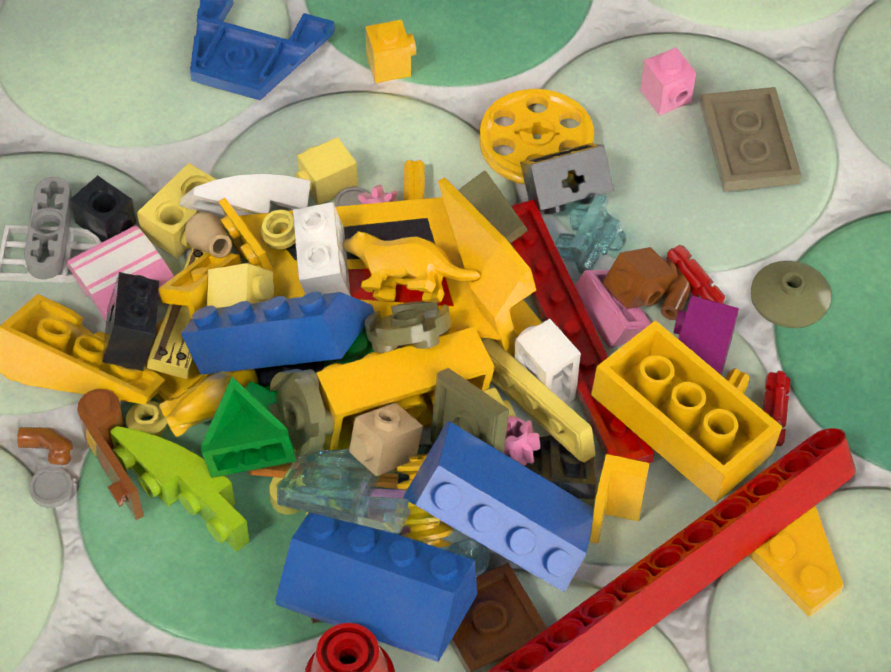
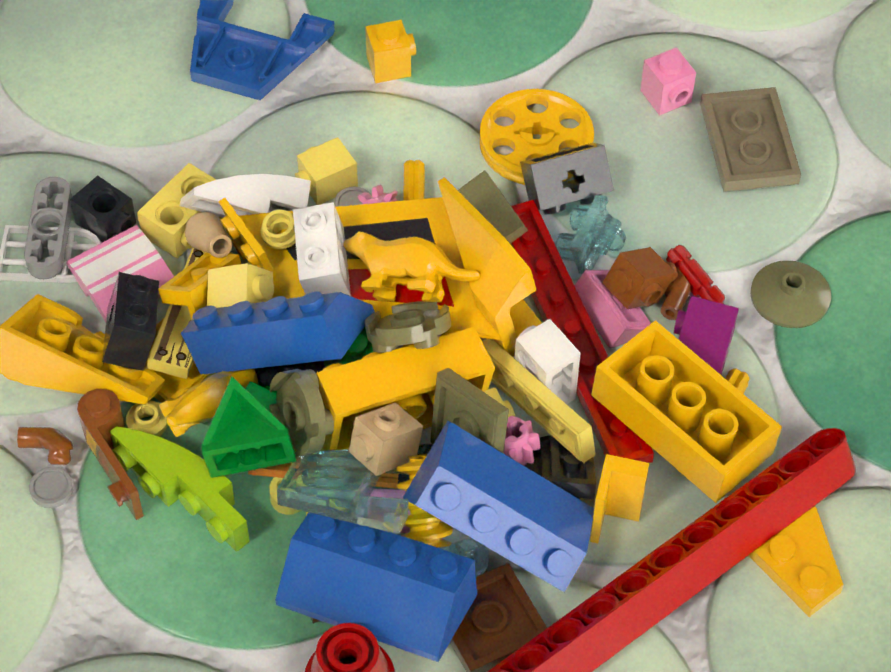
(776, 400): red axle -> none

